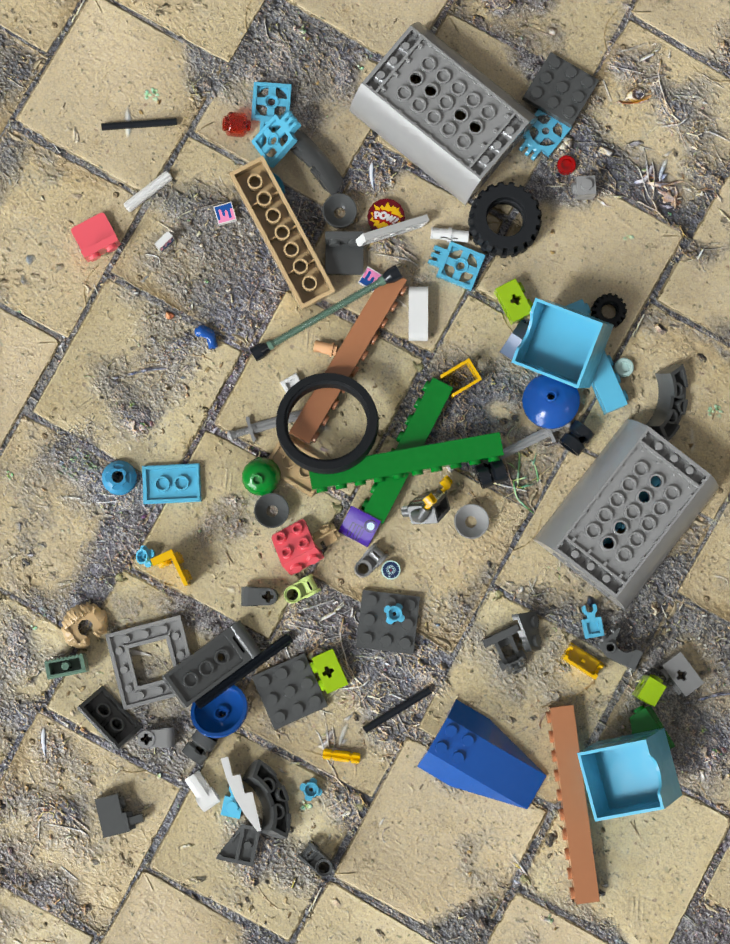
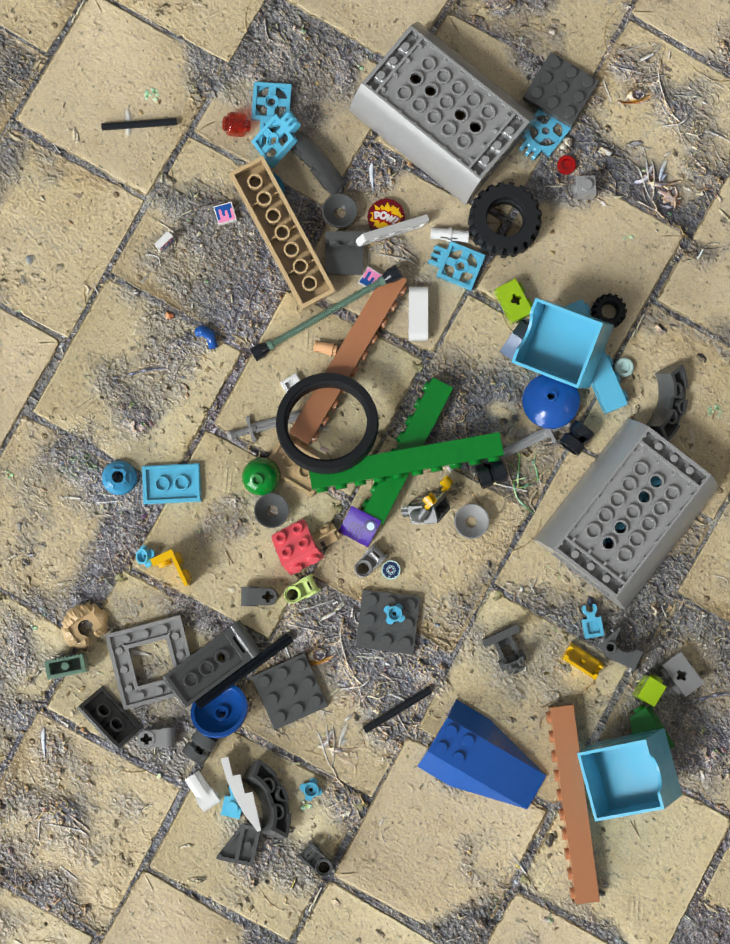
(95, 237): coral bracket -> none
(113, 817): dark grey hinge -> none
(148, 191): white axle -> none
(338, 677): lime brick -> none
(339, 755): yellow axle -> none
(469, 364): yellow piece -> none
(529, 630): dark grey wing -> none

